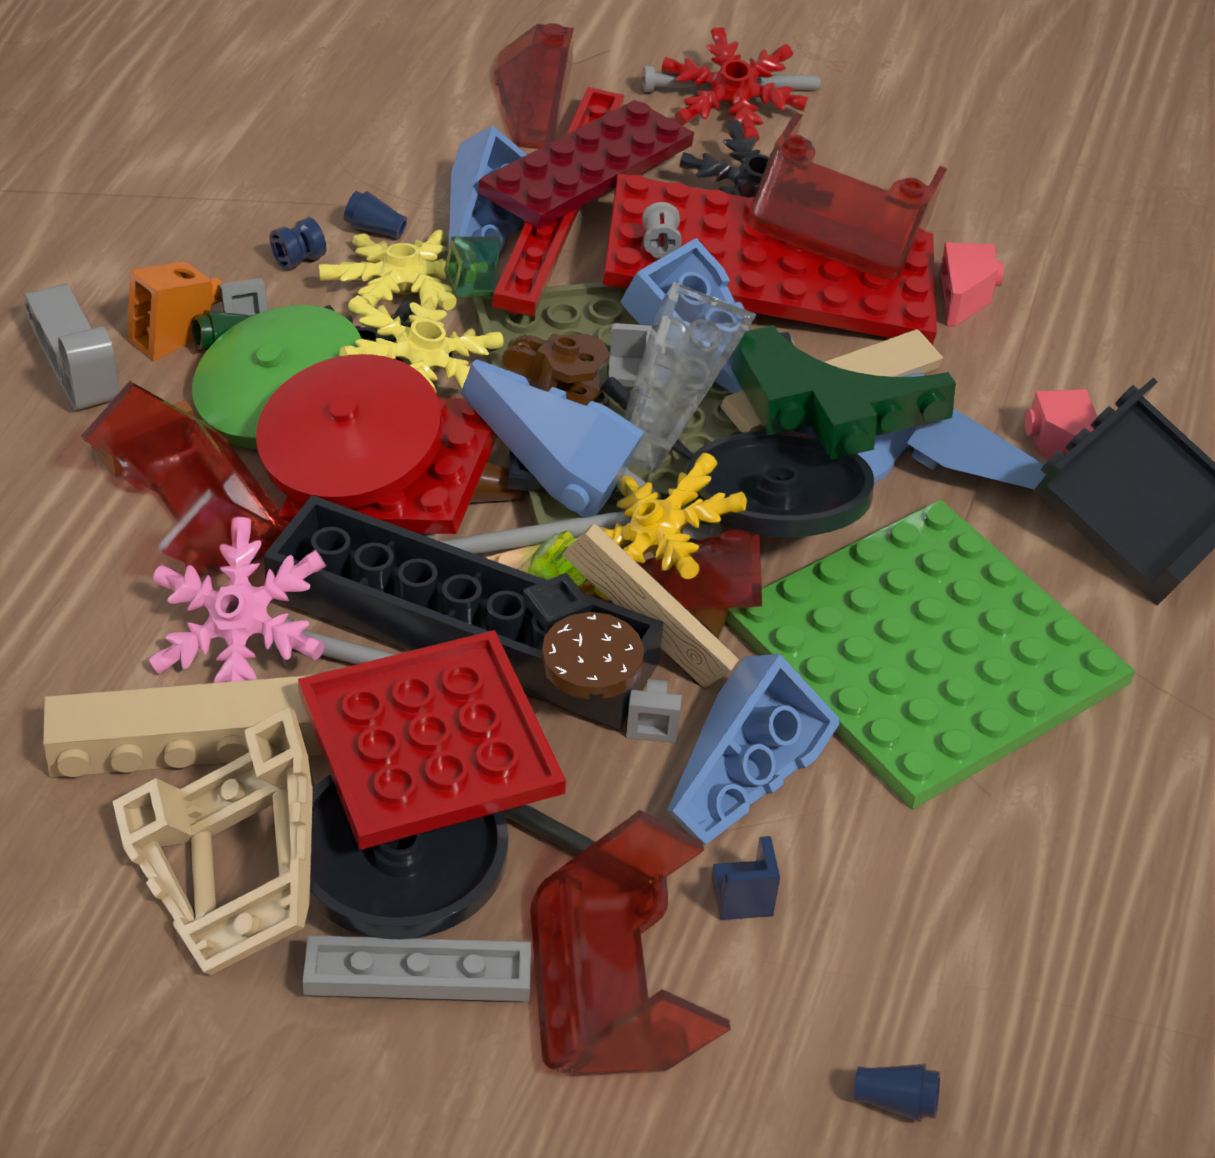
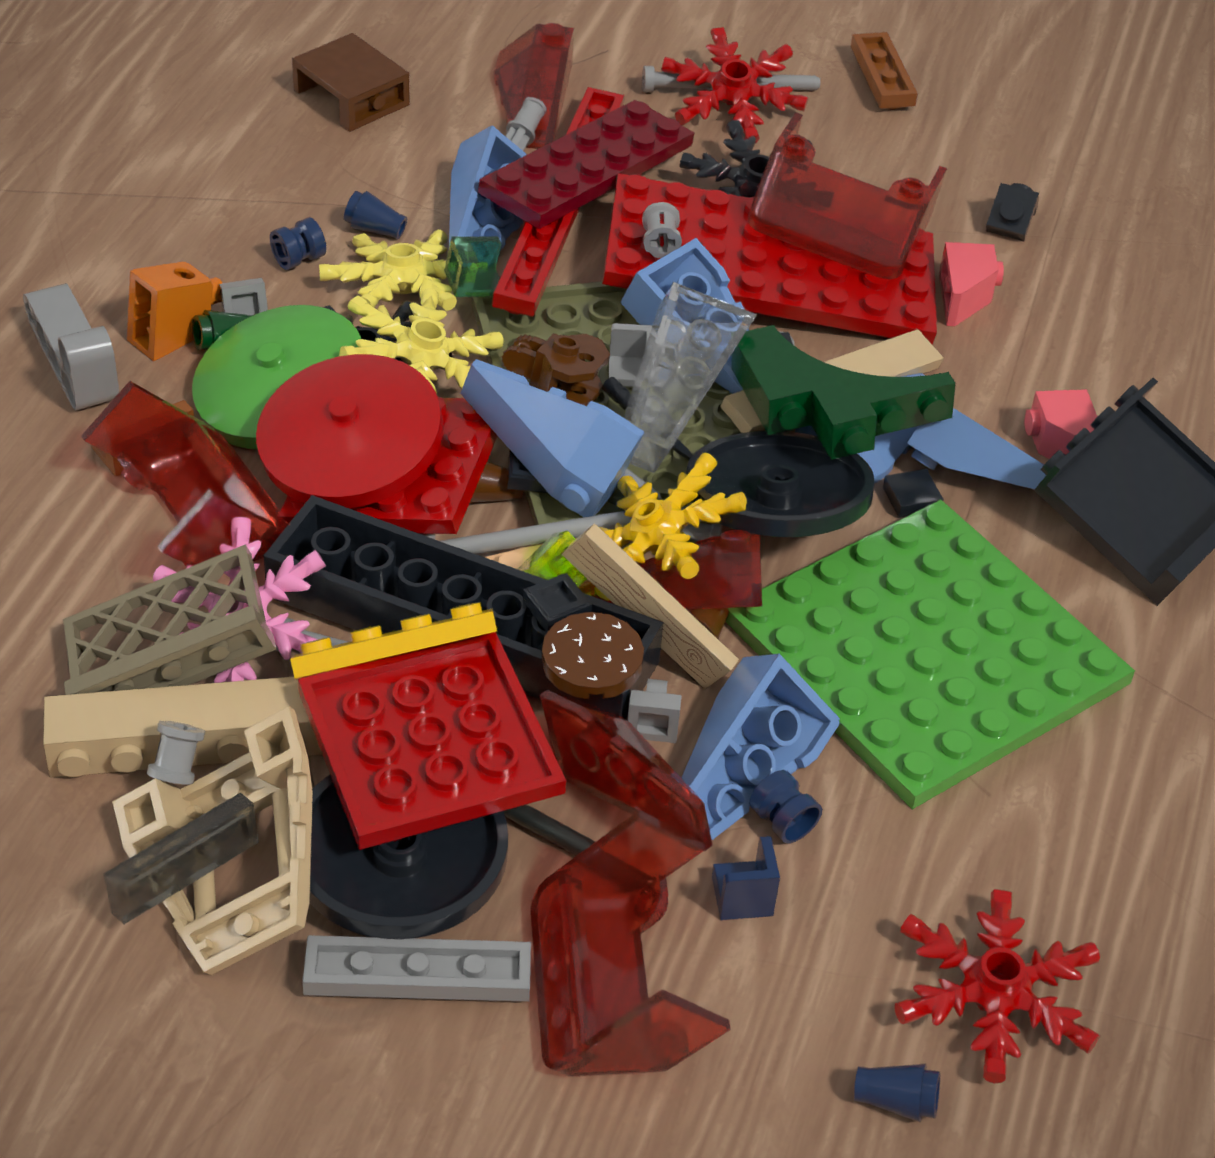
(174, 657): none -> dark tan fence
(176, 752): none -> light grey bush
(181, 858): none -> clear smoke plate
(358, 76): none -> reddish brown panel
(371, 644): none -> yellow plate
(522, 128): none -> light grey axle
(619, 765): none -> clear red wedge
(785, 806): none -> dark blue wheel
(884, 70): none -> dark orange plate
(911, 491): none -> black tile
(998, 984): none -> red piece
(1013, 211): none -> black bracket

